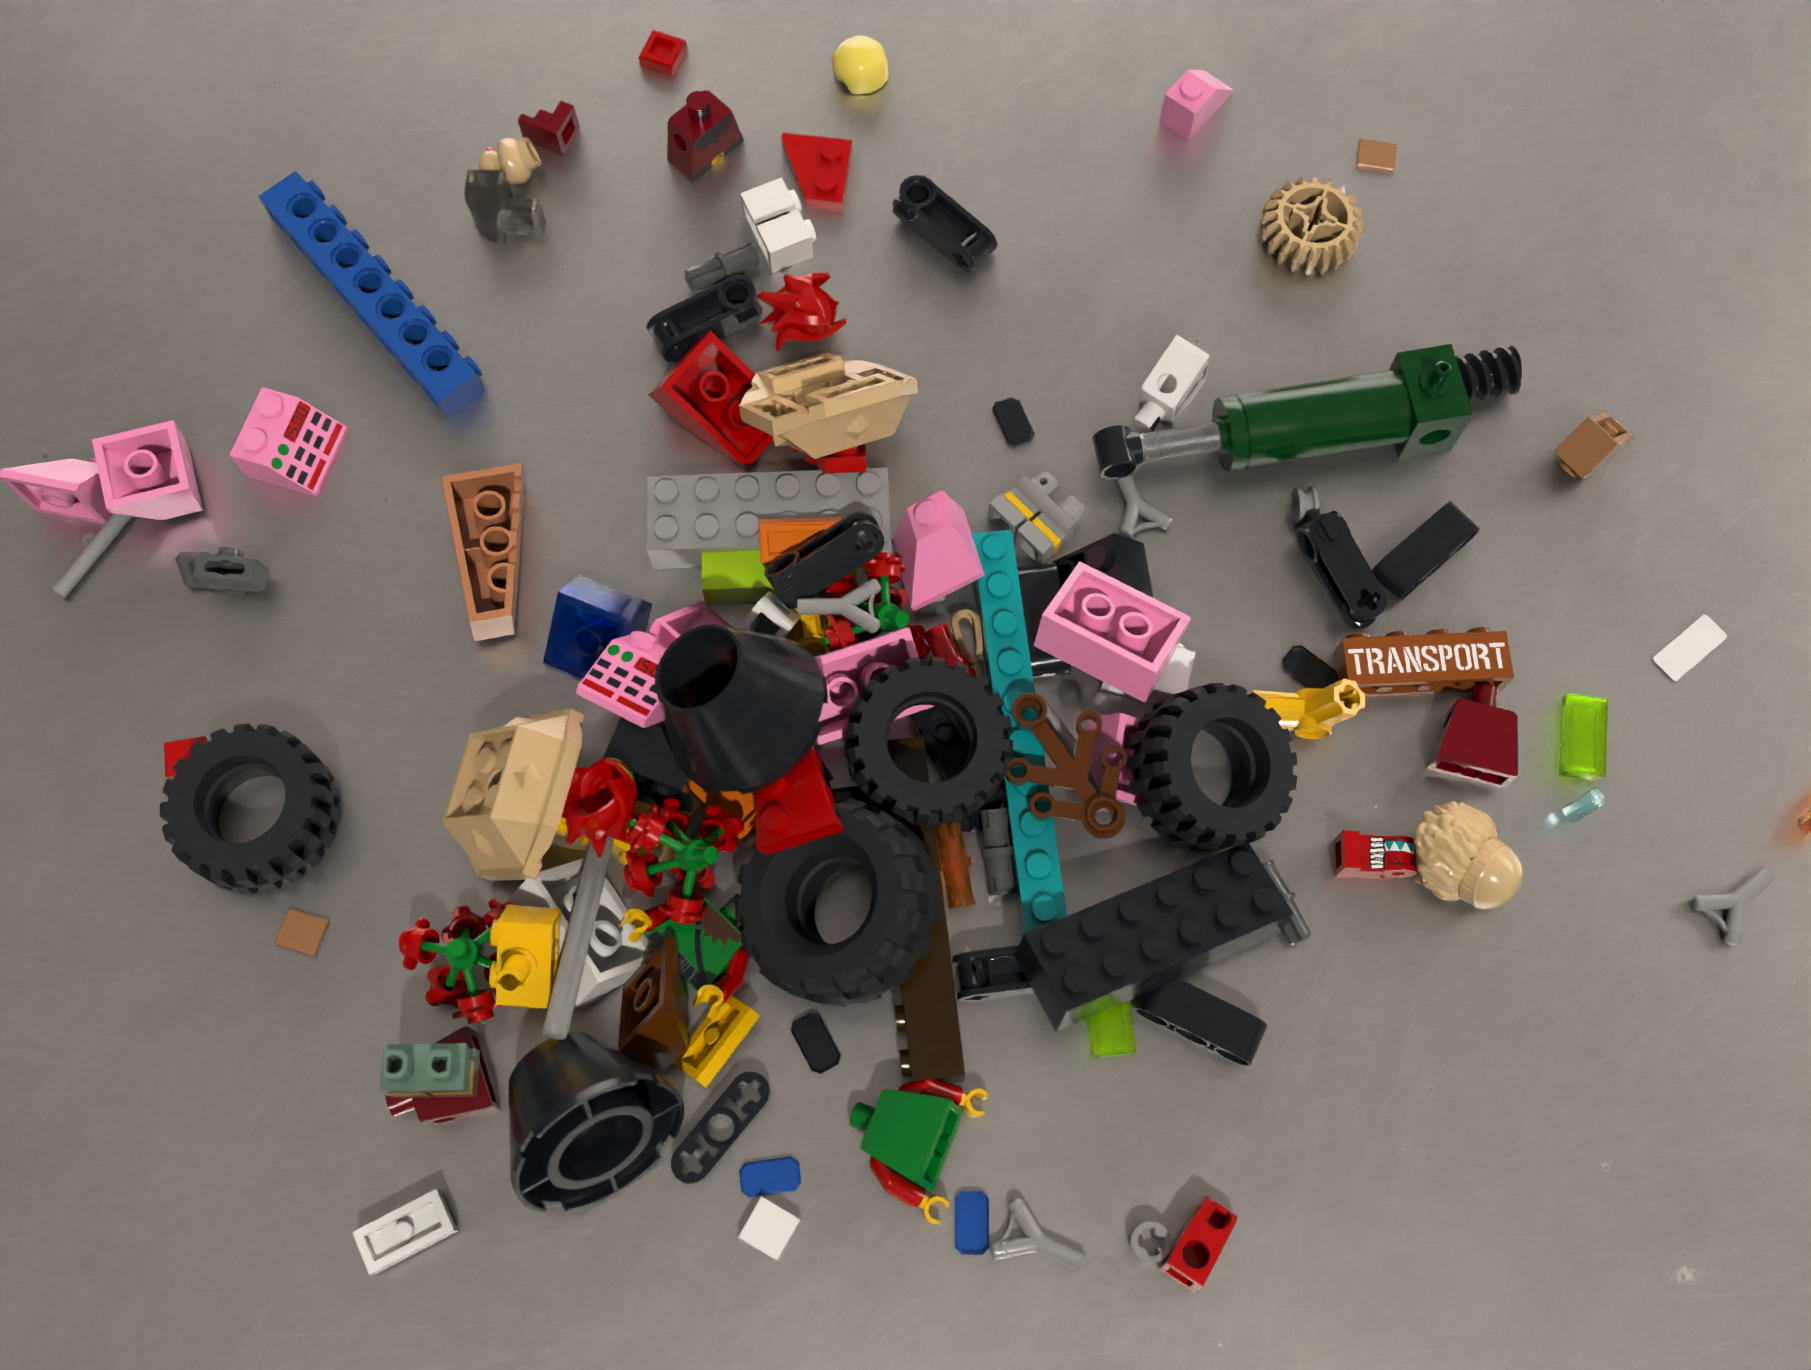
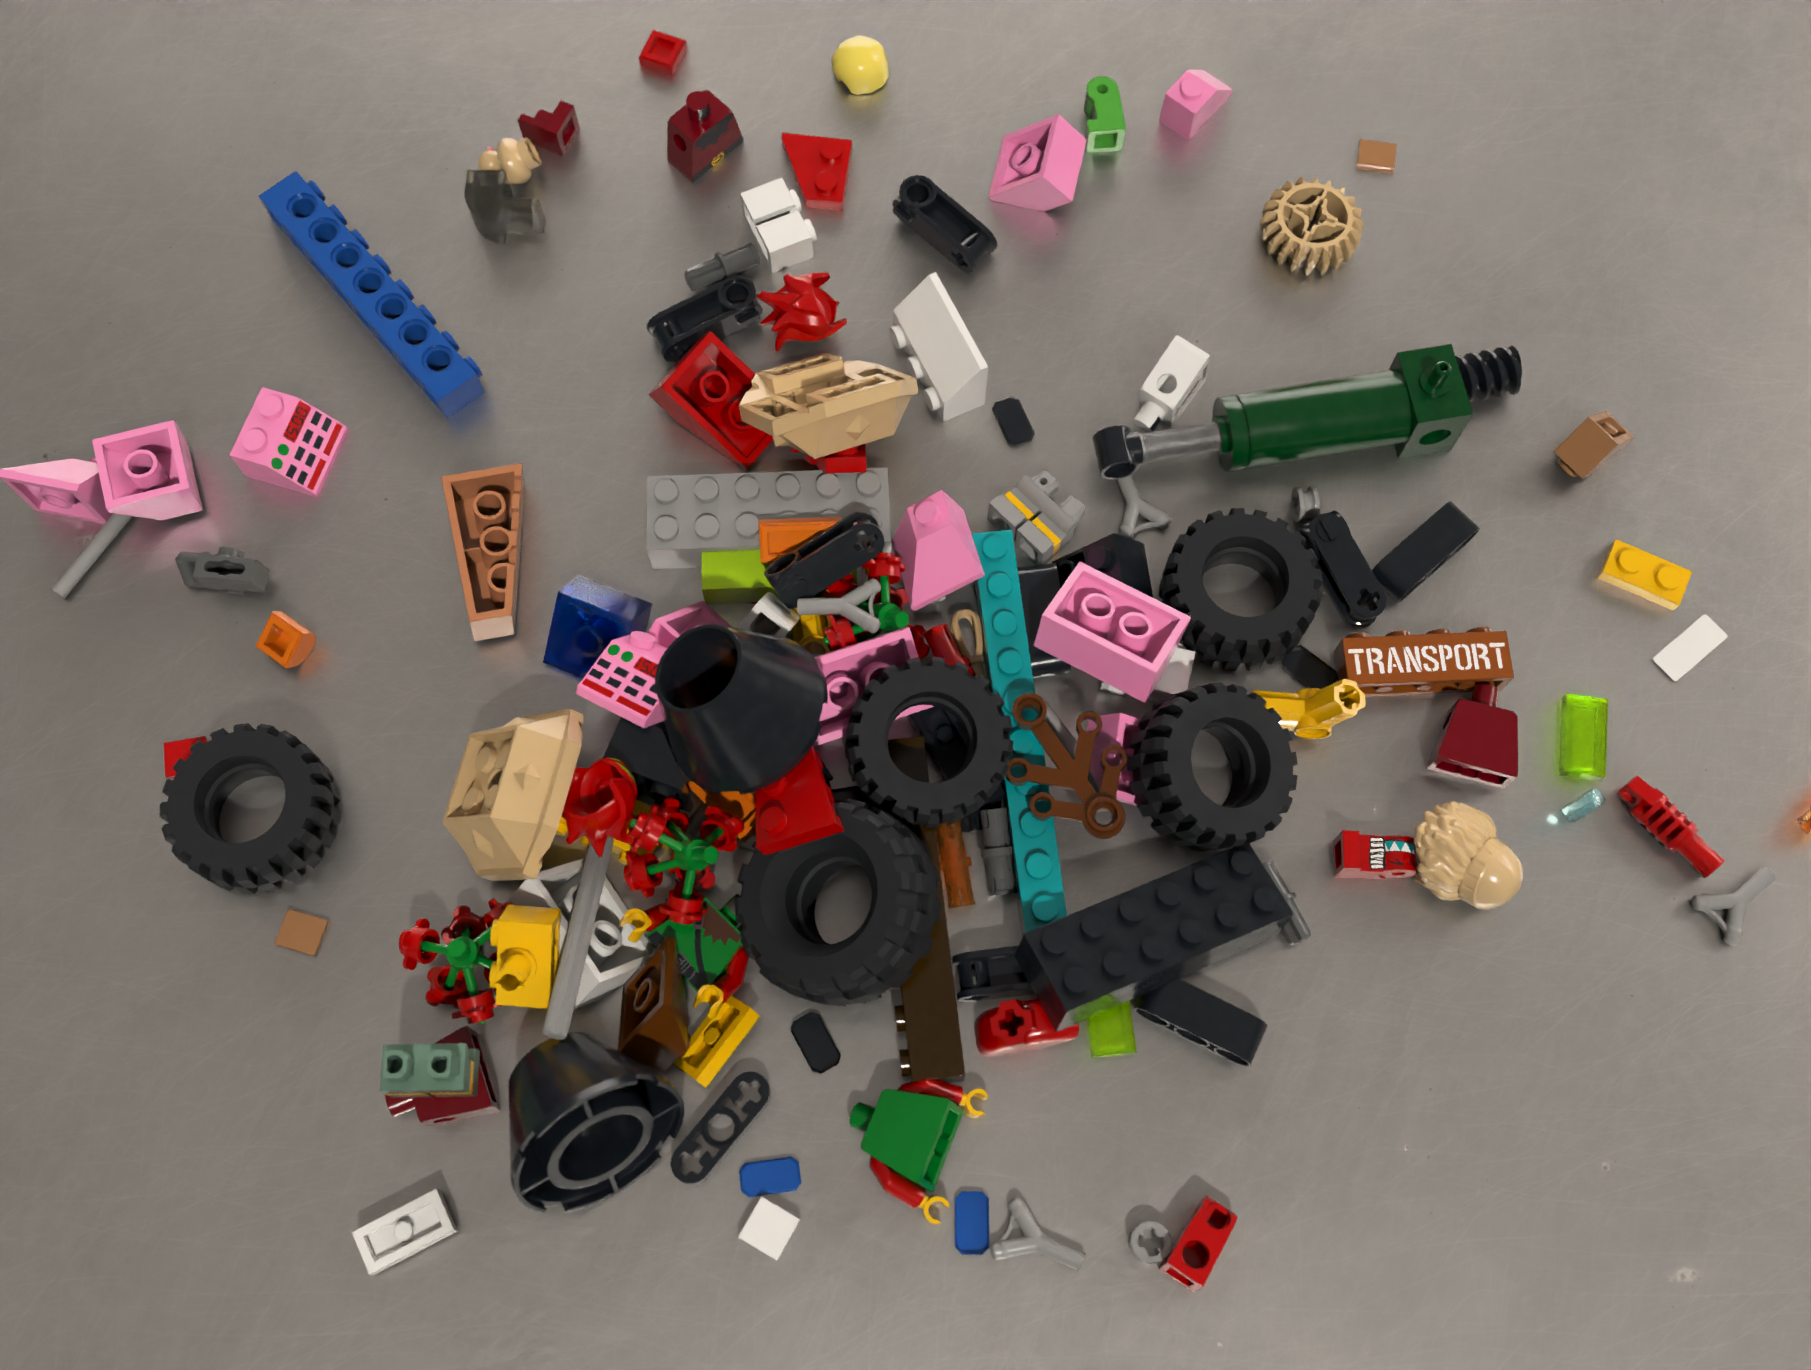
(285, 640): none -> orange brick
(940, 350): none -> white slope
(1018, 1028): none -> red piece
(1039, 165): none -> bright pink slope
(1107, 122): none -> bright green leg
(1262, 547): none -> black tyre
(1644, 575): none -> yellow plate
(1669, 825): none -> red hinge

